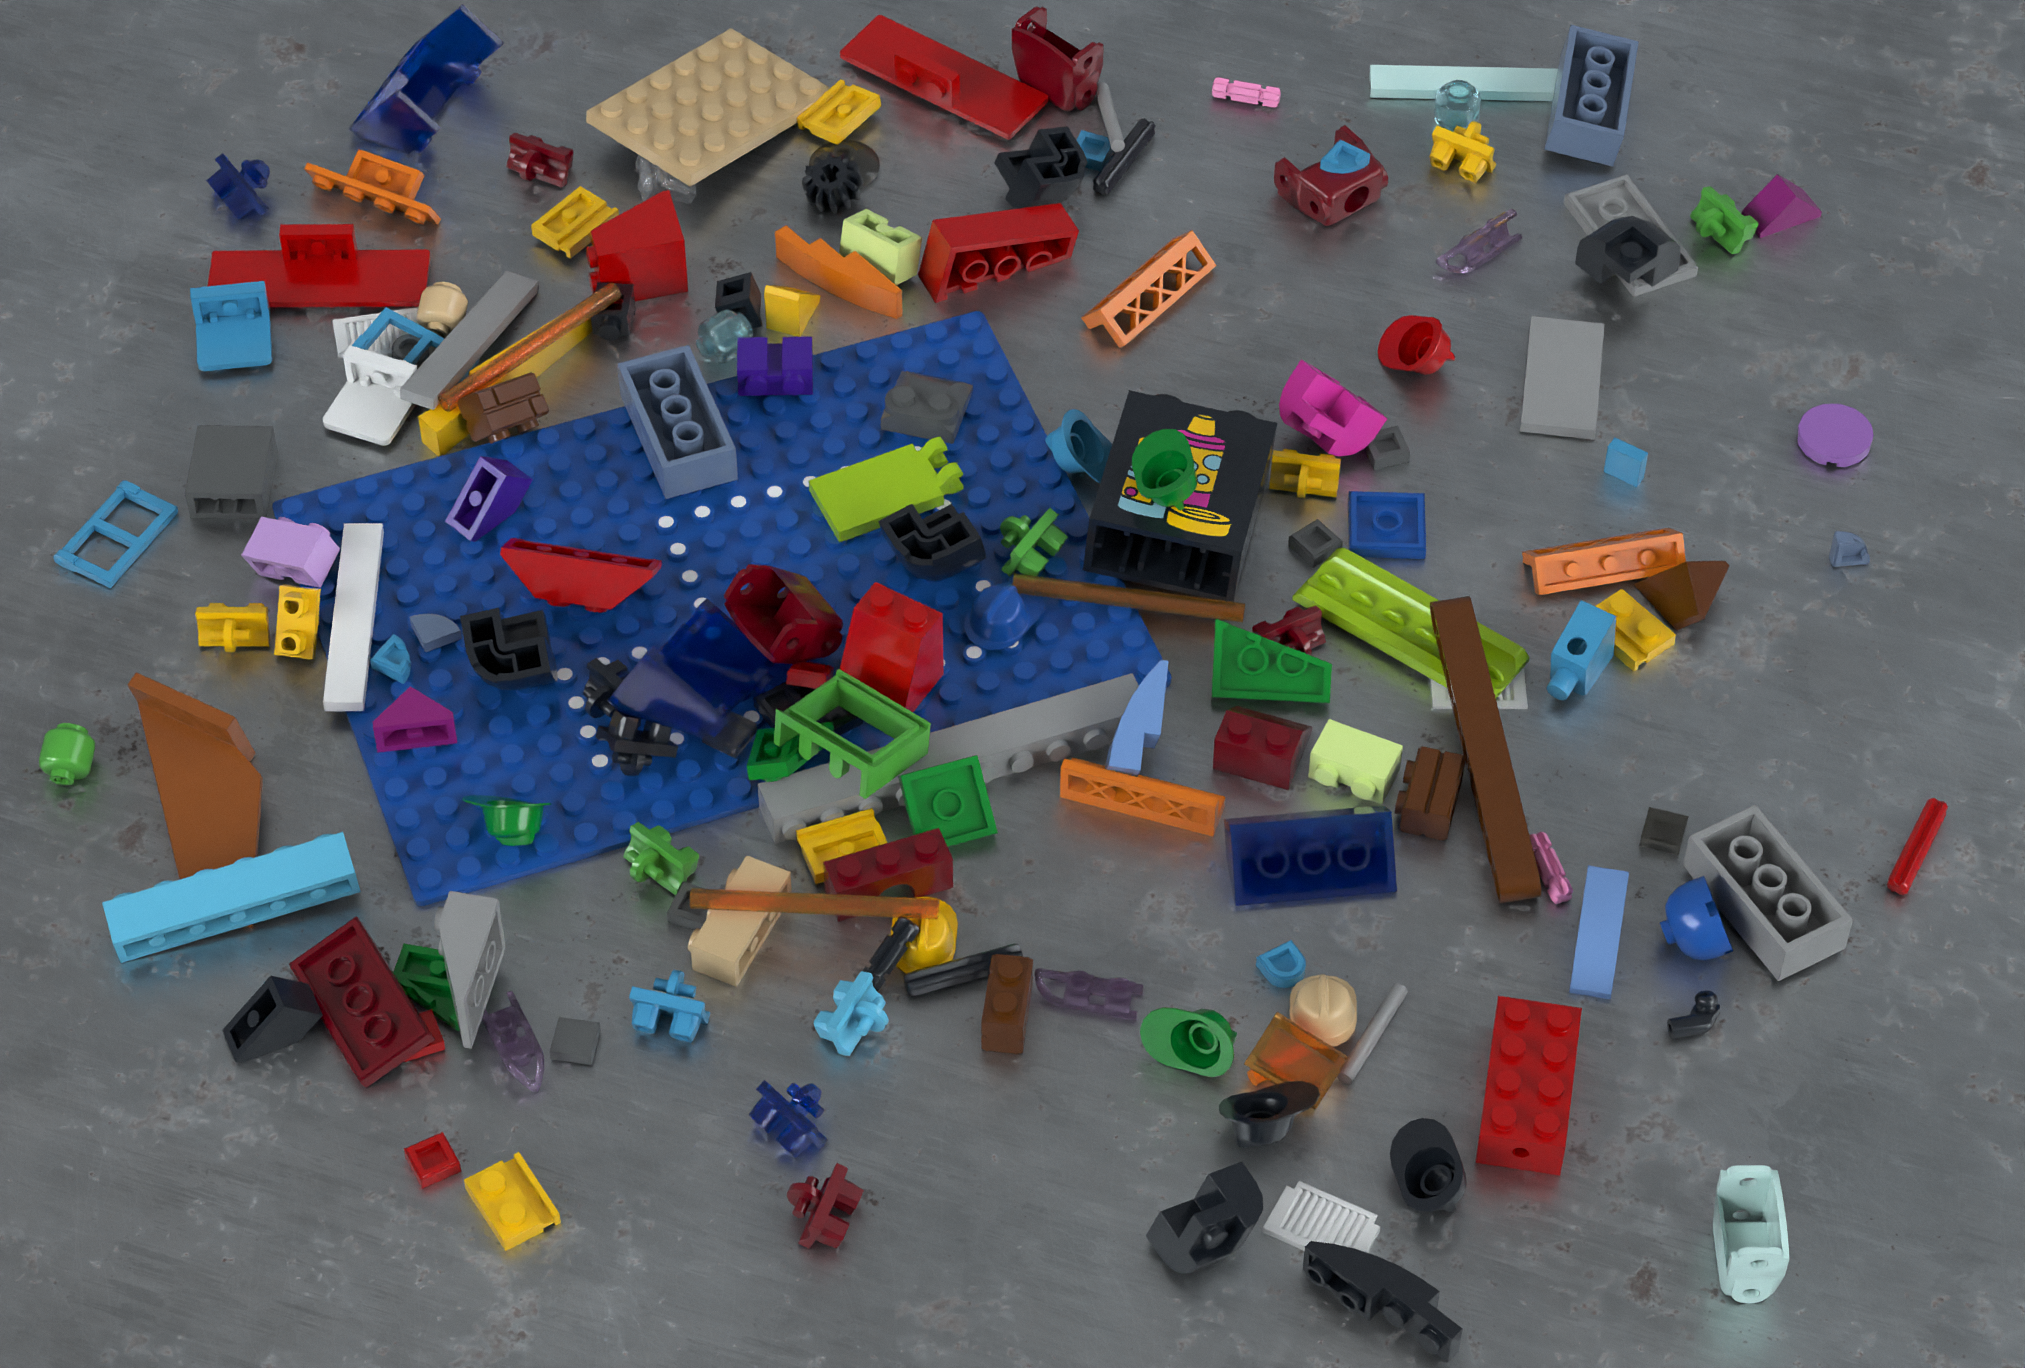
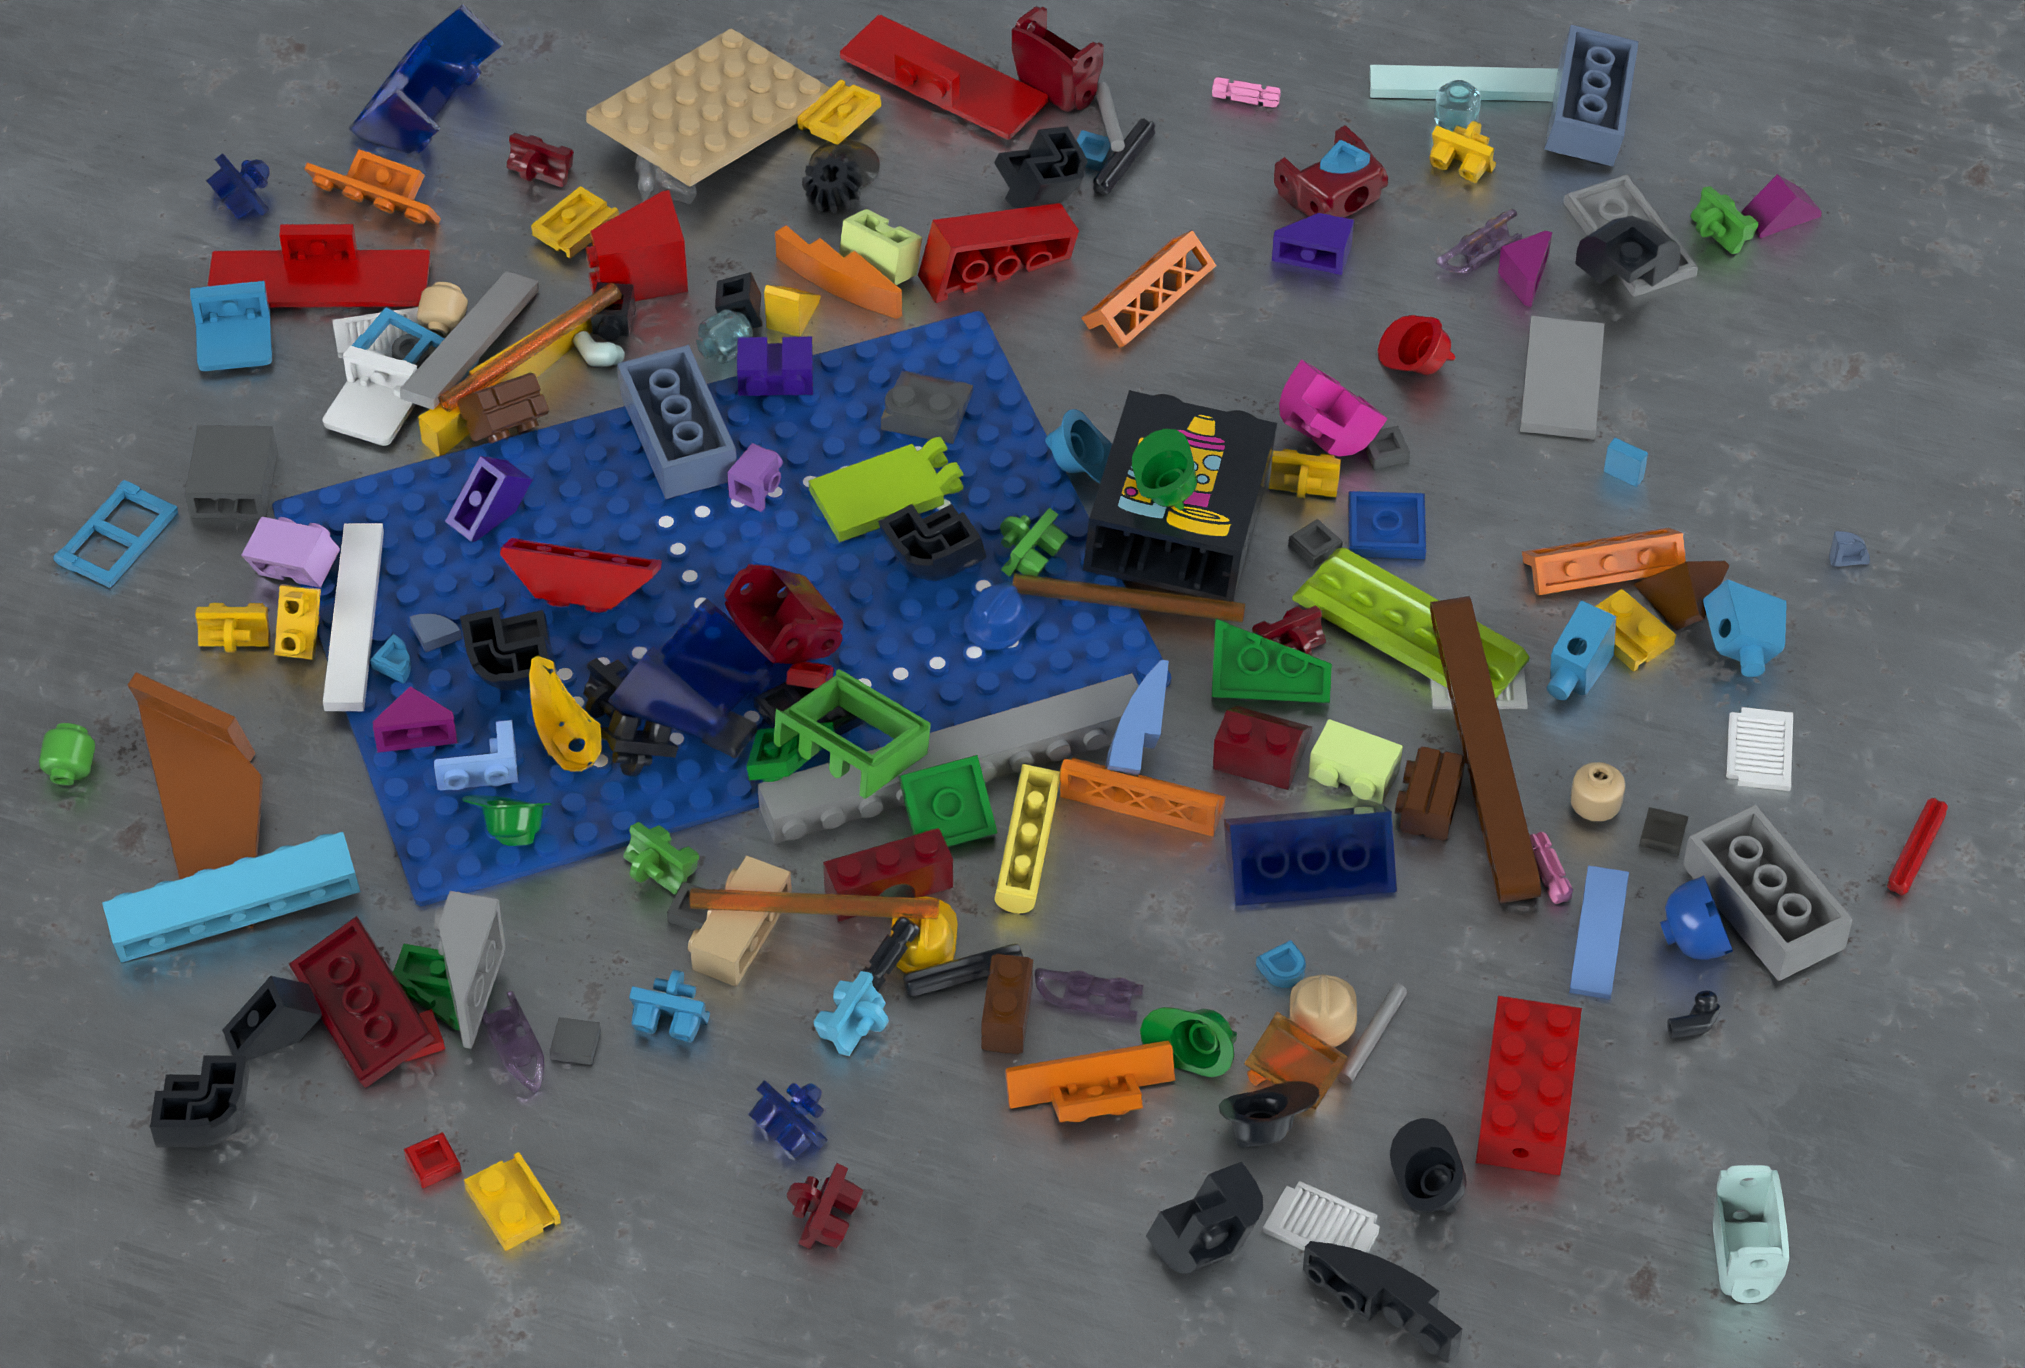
(202, 1107): none -> black brick
(484, 769): none -> light blue bracket
(555, 705): none -> yellow piece
(598, 354): none -> light aqua arm
(754, 476): none -> medium lavender brick
(838, 839): yellow plate -> none
(895, 646): red slope -> none
(1027, 839): none -> light yellow brick
(1091, 1082): none -> orange bracket
(1315, 243): none -> dark purple slope
(1524, 264): none -> magenta slope
(1597, 791): none -> tan head
(1746, 625): none -> dark azure torso
(1760, 748): none -> white window
(1835, 435): medium lavender tile -> none

